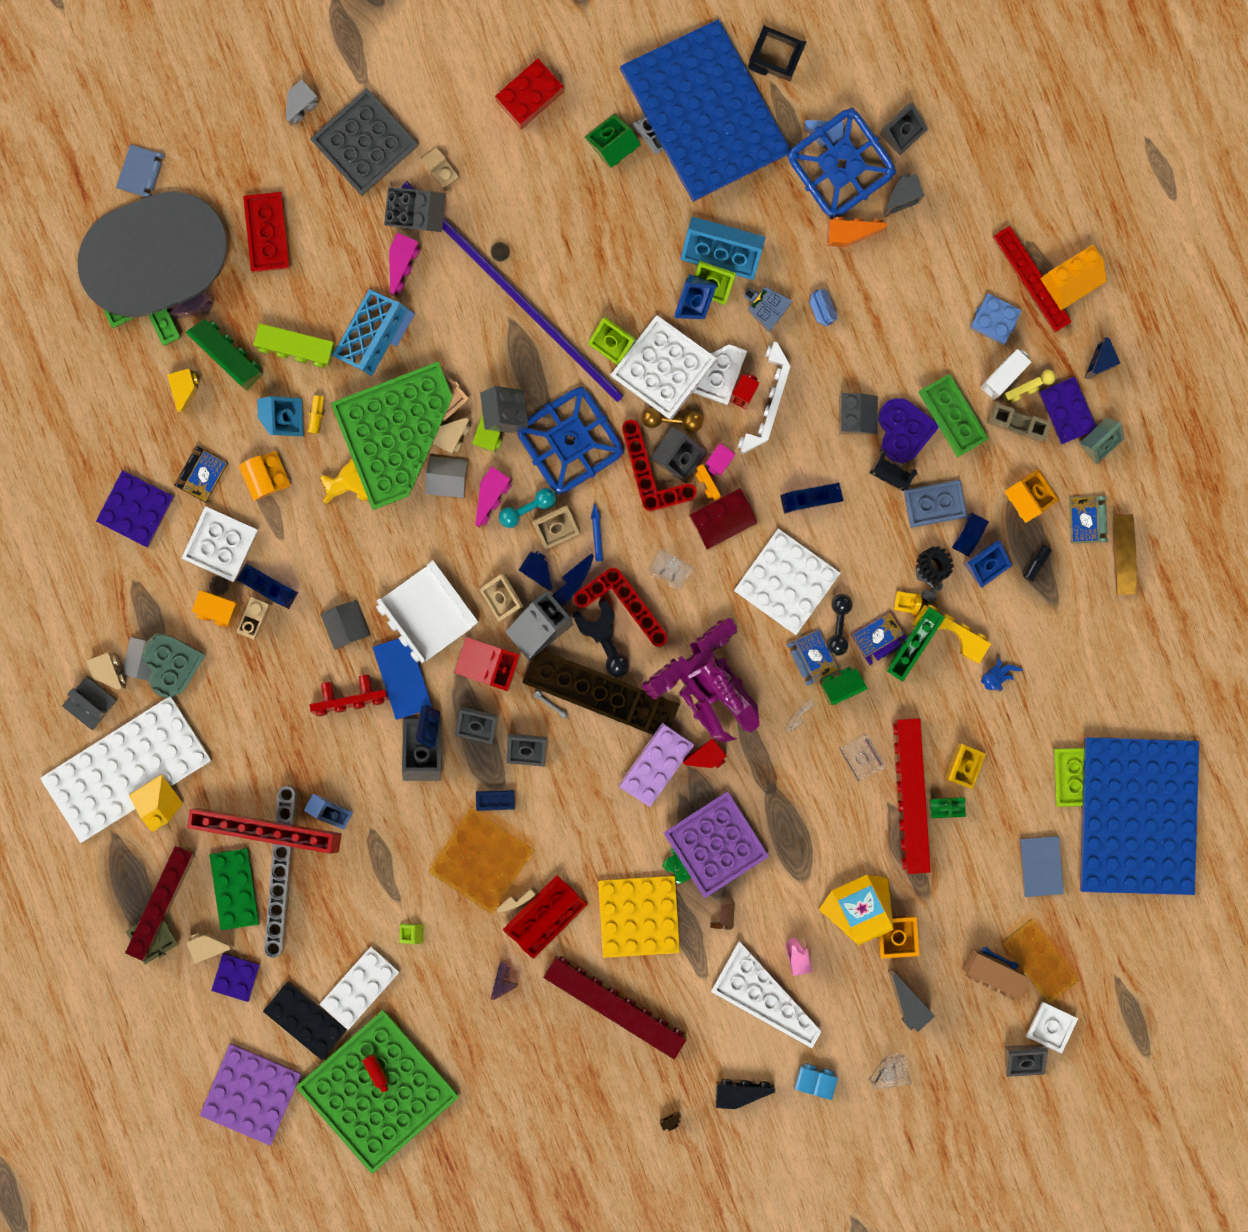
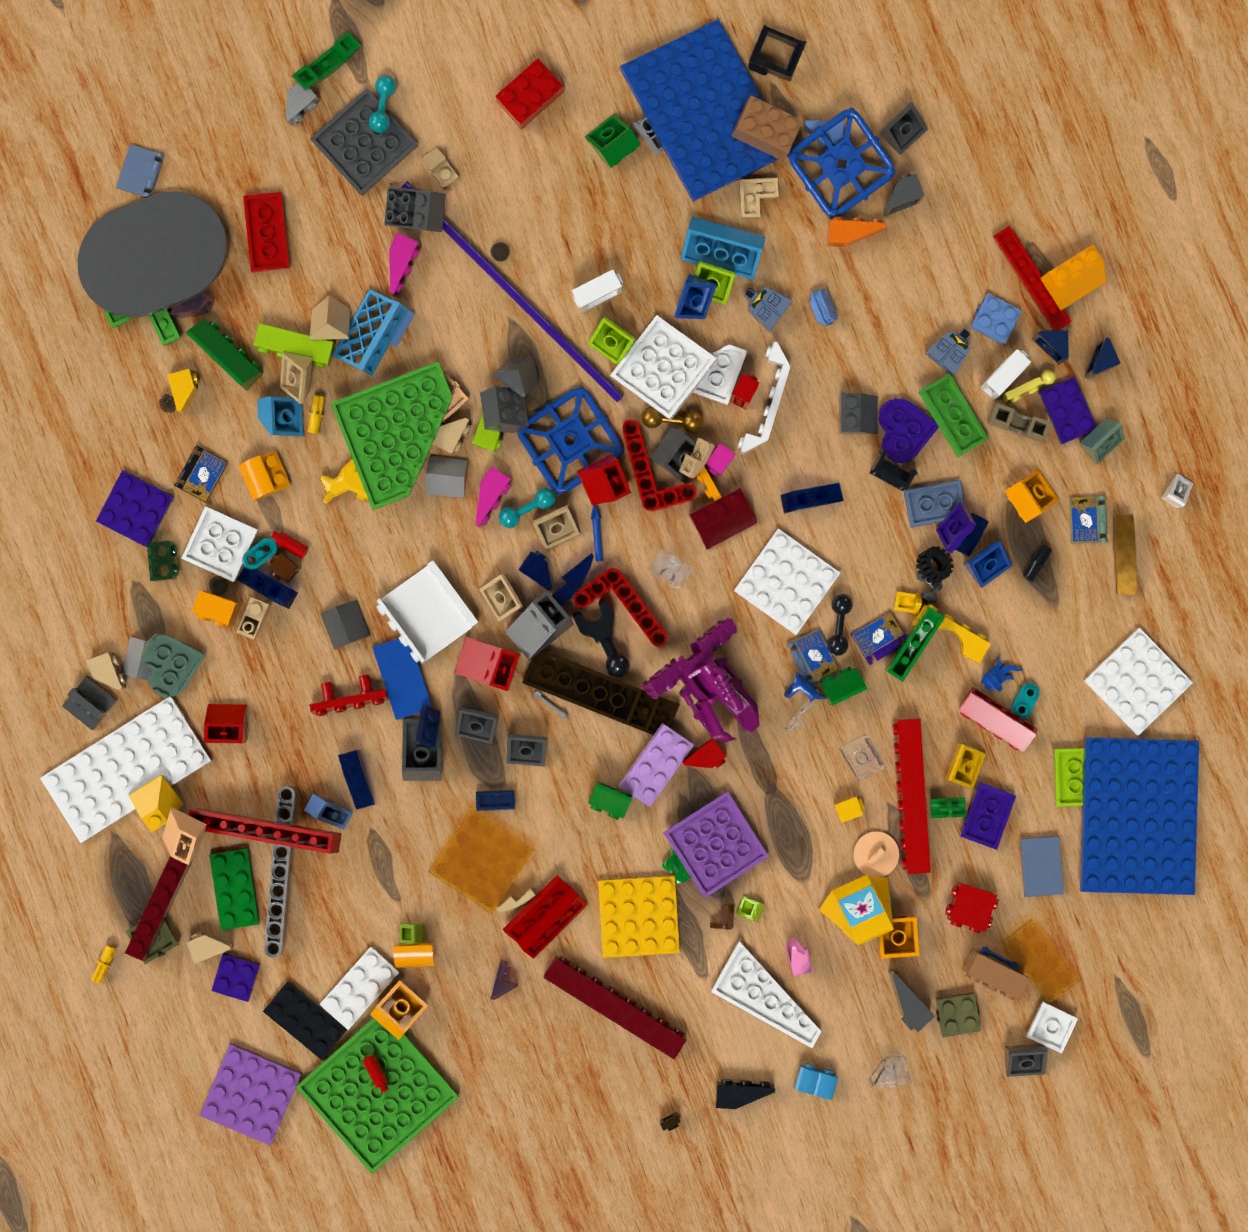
(103, 963): none -> yellow axle
(156, 562): none -> clear green brick
(167, 403): none -> clear smoke plate
(183, 836): none -> light nougat slope
(225, 723): none -> red slope
(259, 554): none -> teal plate
(283, 567): none -> reddish brown brick
(290, 544): none -> red cylinder
(296, 376): none -> tan slope
(327, 63): none -> green slope
(330, 320): none -> tan slope
(356, 779): none -> clear blue slope
(385, 87): none -> teal piece
(399, 1010): none -> light orange brick
(414, 955): none -> light orange brick
(518, 375): none -> dark grey slope
(597, 291): none -> white window
(604, 481): none -> red slope
(609, 800): none -> green slope
(694, 463): none -> tan slope
(750, 908): none -> lime slope
(752, 191): none -> tan plate
(766, 128): none -> medium nougat brick
(805, 686): none -> blue piece
(849, 808): none -> yellow brick
(876, 854): none -> light nougat shield
(950, 351): none -> sand blue torso
(955, 527): none -> dark purple plate
(958, 1014): none -> olive plate
(971, 907): none -> red brick
(988, 815): none -> dark purple plate
(997, 719): none -> brick
(1024, 700): none -> teal plate
(1054, 344): none -> dark blue slope
(1138, 681): none -> white plate
(1178, 491): none -> white slope

